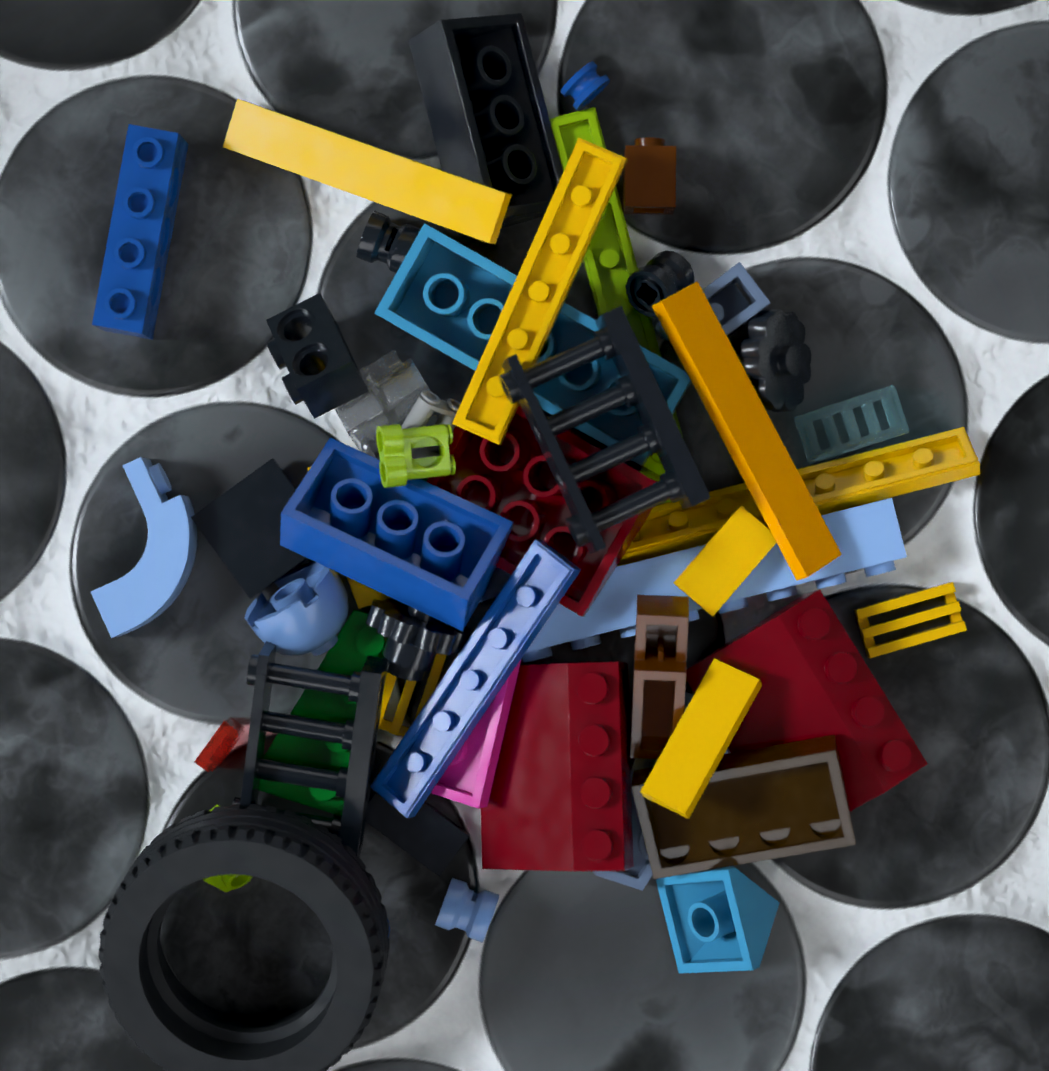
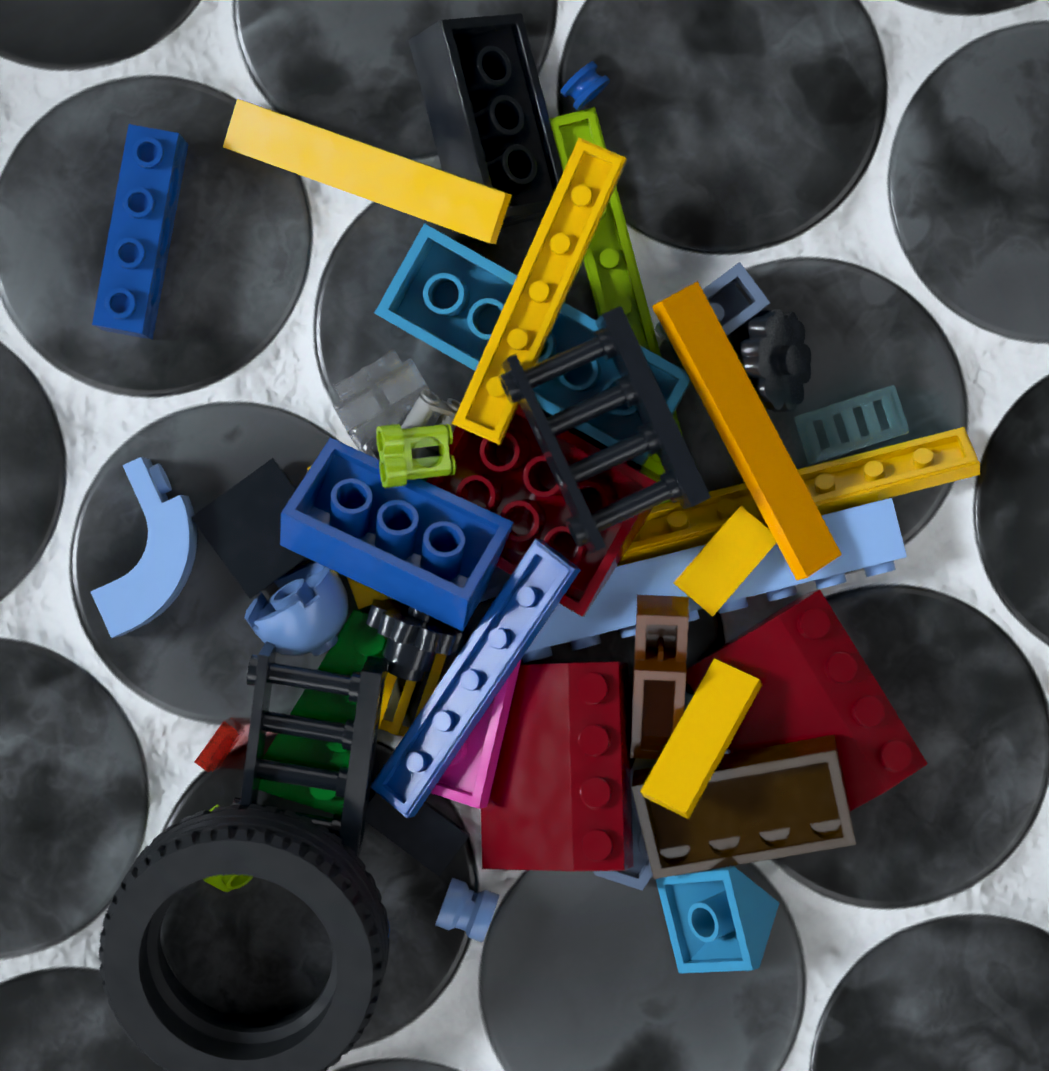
(315, 356): black brick -> none
(386, 241): black wheel -> none
(649, 177): reddish brown brick -> none
(657, 280): black wheel -> none
(950, 608): yellow tile -> none

